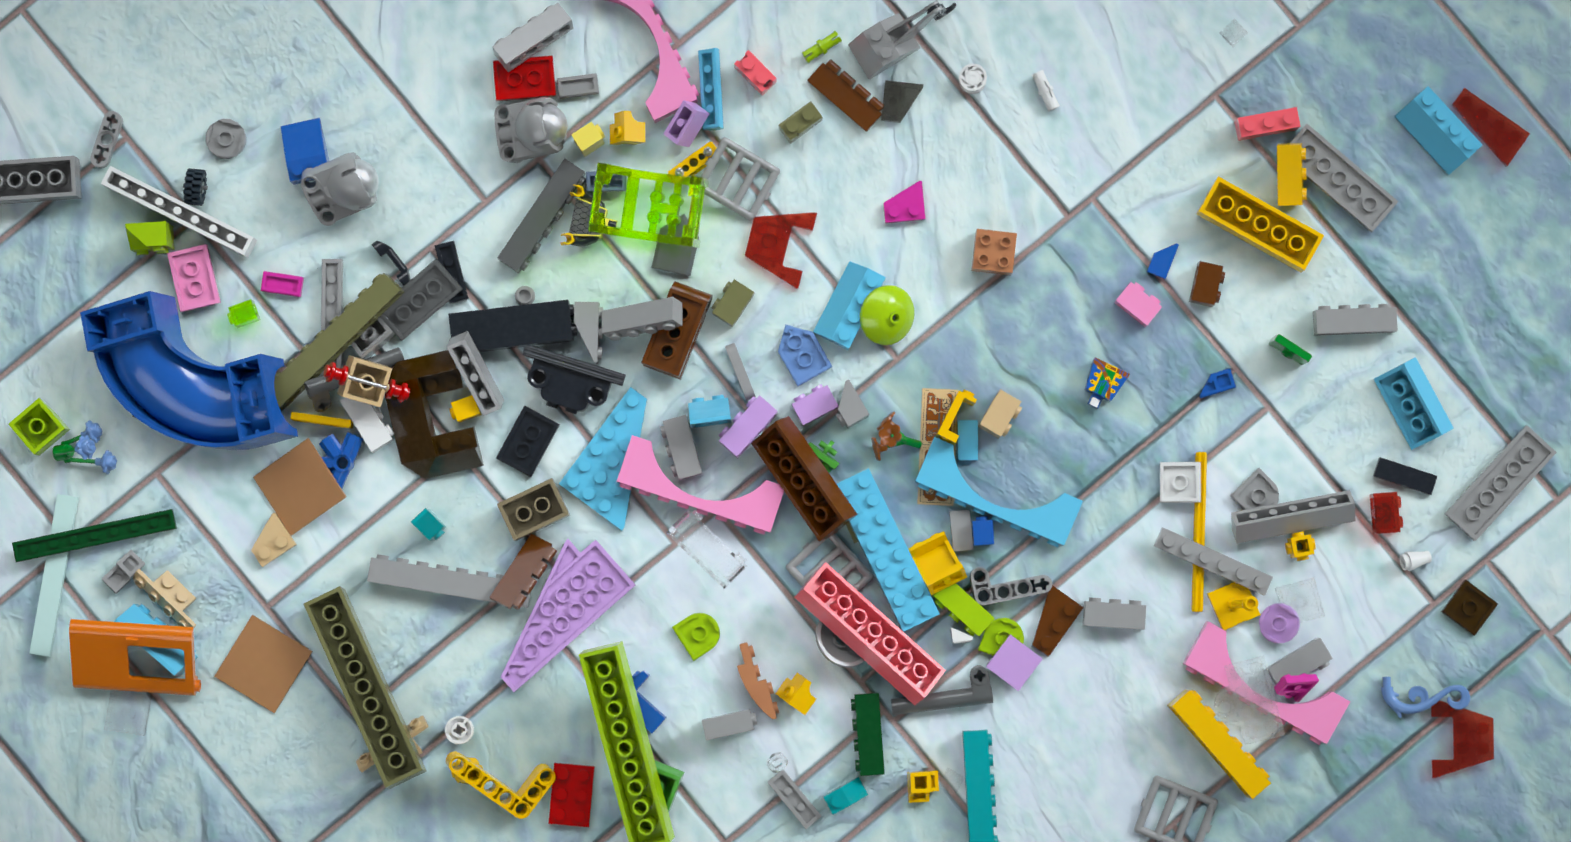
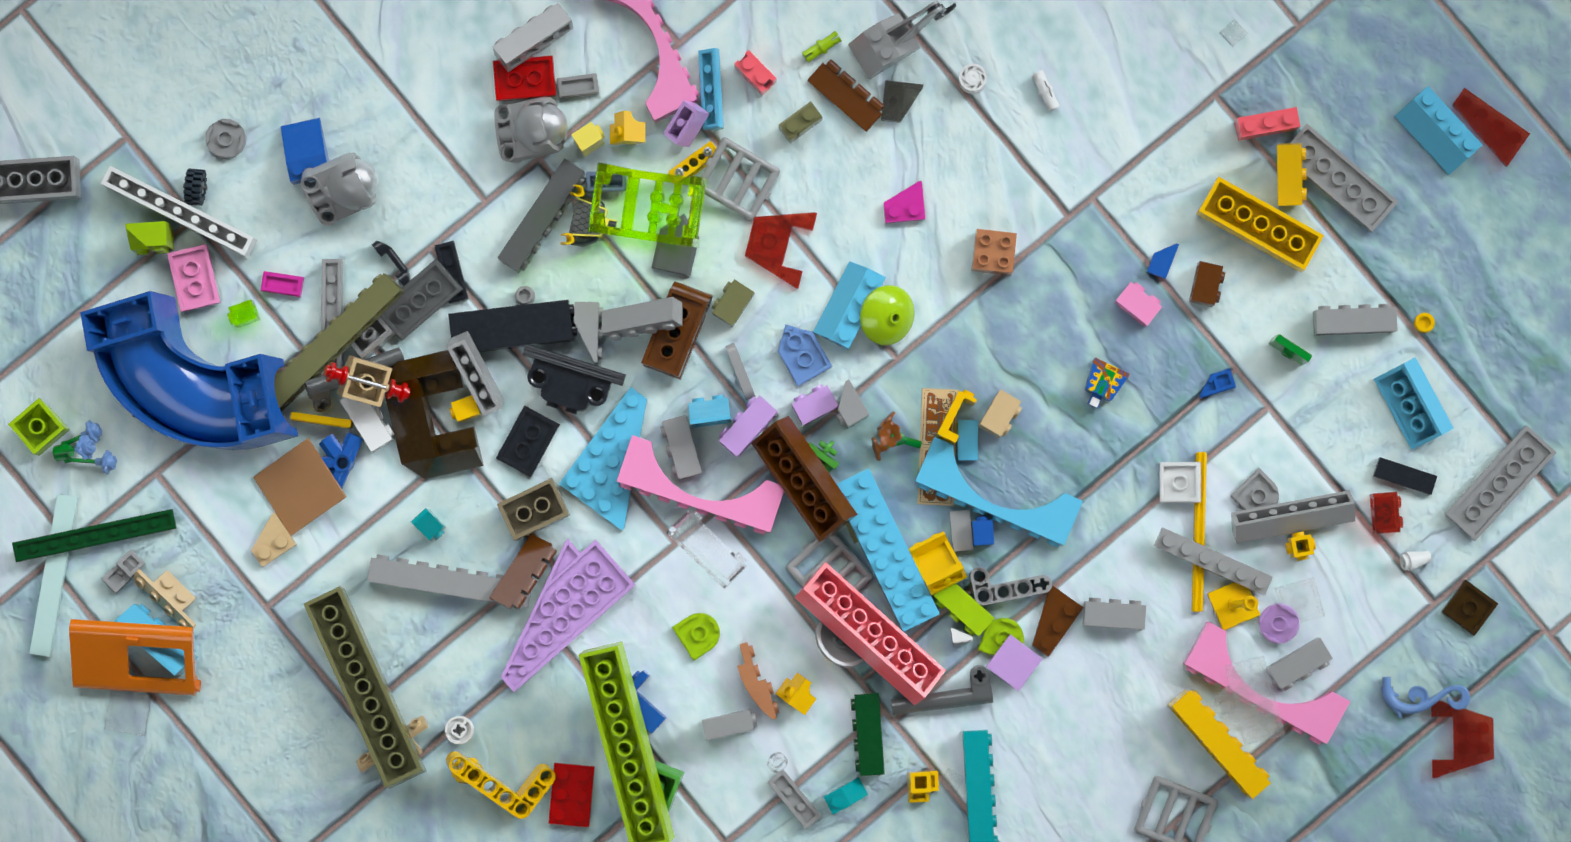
(97, 152): light grey beam -> none
(263, 663): medium nougat piece -> none
(1296, 686): dark pink wing -> none
(1424, 322): none -> yellow tile

